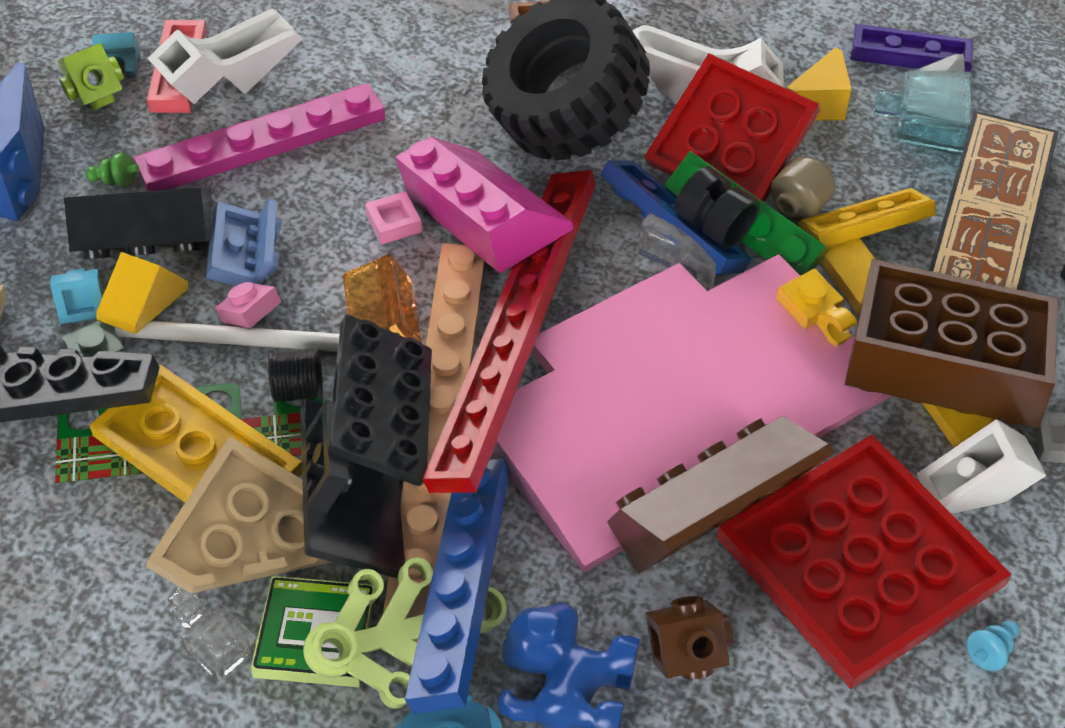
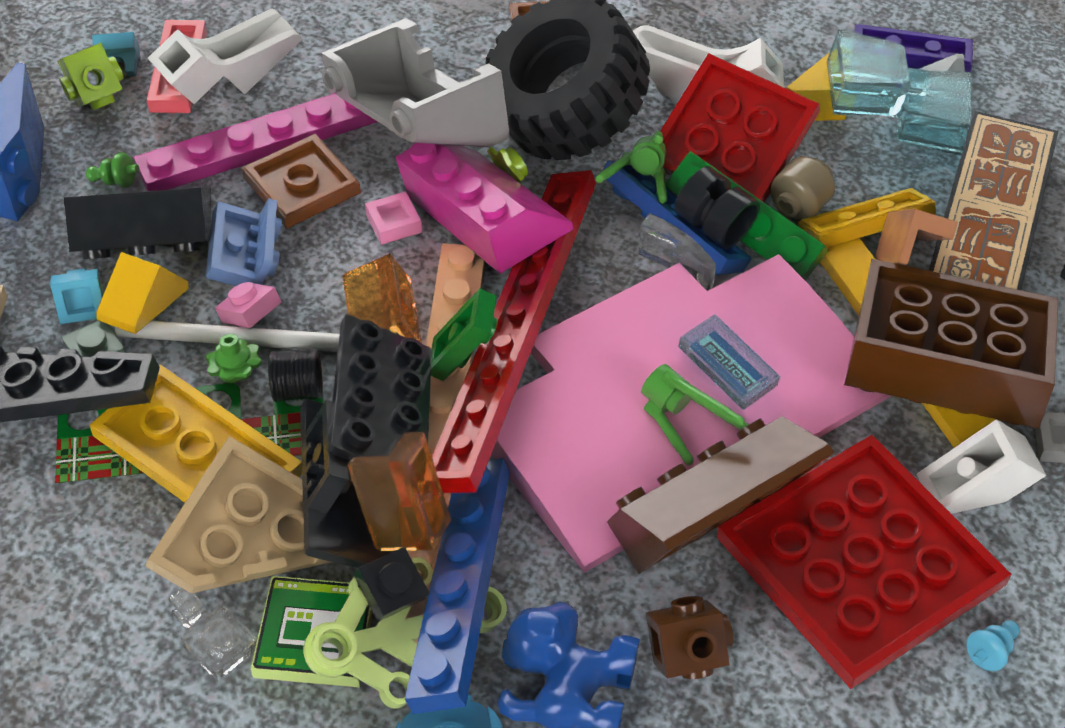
(233, 359): none -> bright green plant
(302, 180): none -> dark orange plate
(391, 583): none -> black plate
(401, 496): none -> clear orange panel
(403, 91): none -> light grey windscreen
(463, 334): none -> green plate
(509, 162): none -> lime plate
(647, 159): none -> bright green plant
(672, 393): none -> bright green plant
(729, 361): none -> clear light blue tile
(816, 302): yellow plate -> none
(870, 75): none -> clear light blue torso
(904, 227): none -> nougat panel

